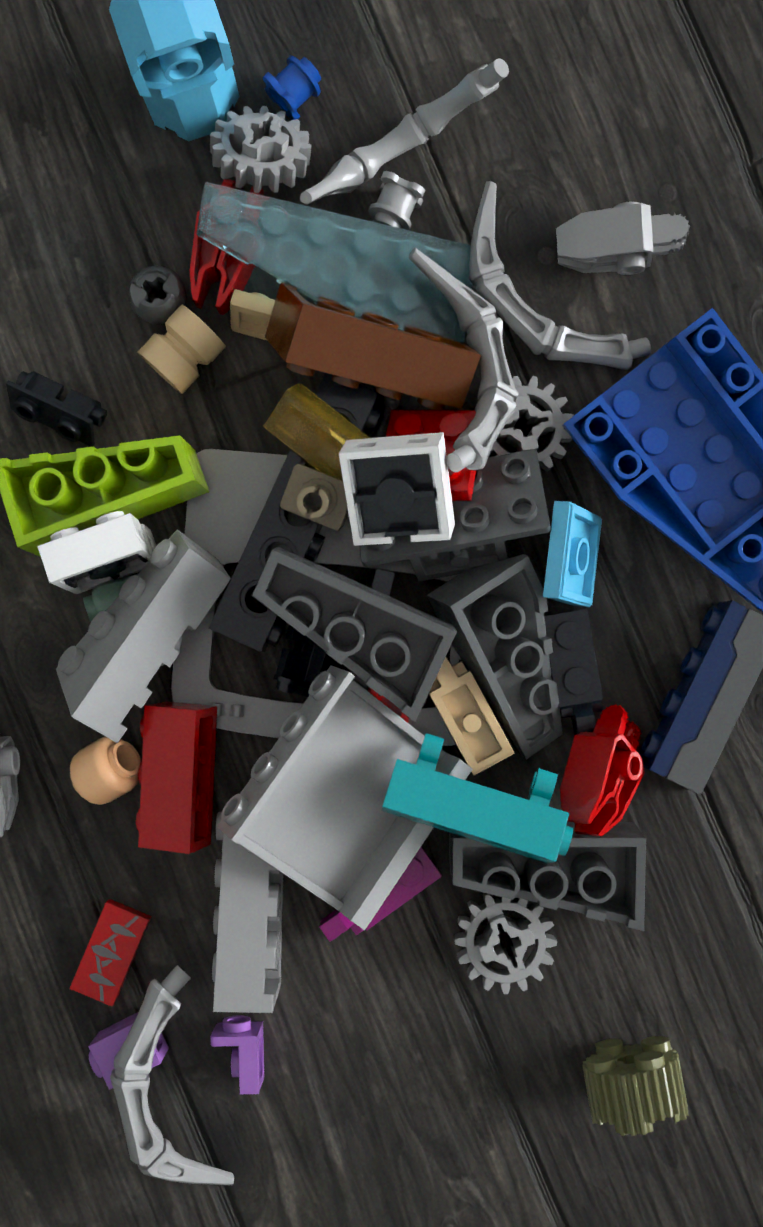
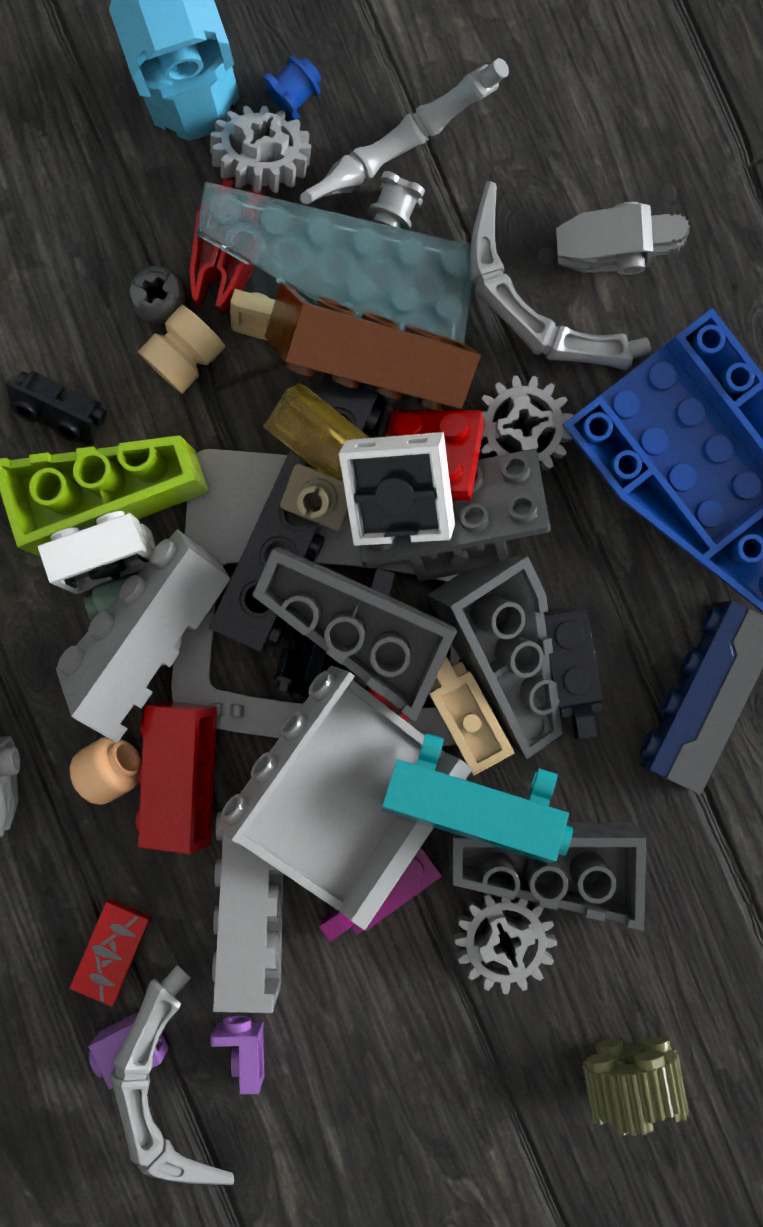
(496, 391): light grey animal -> none
(572, 555): medium azure tile -> none
(602, 773): red hinge -> none

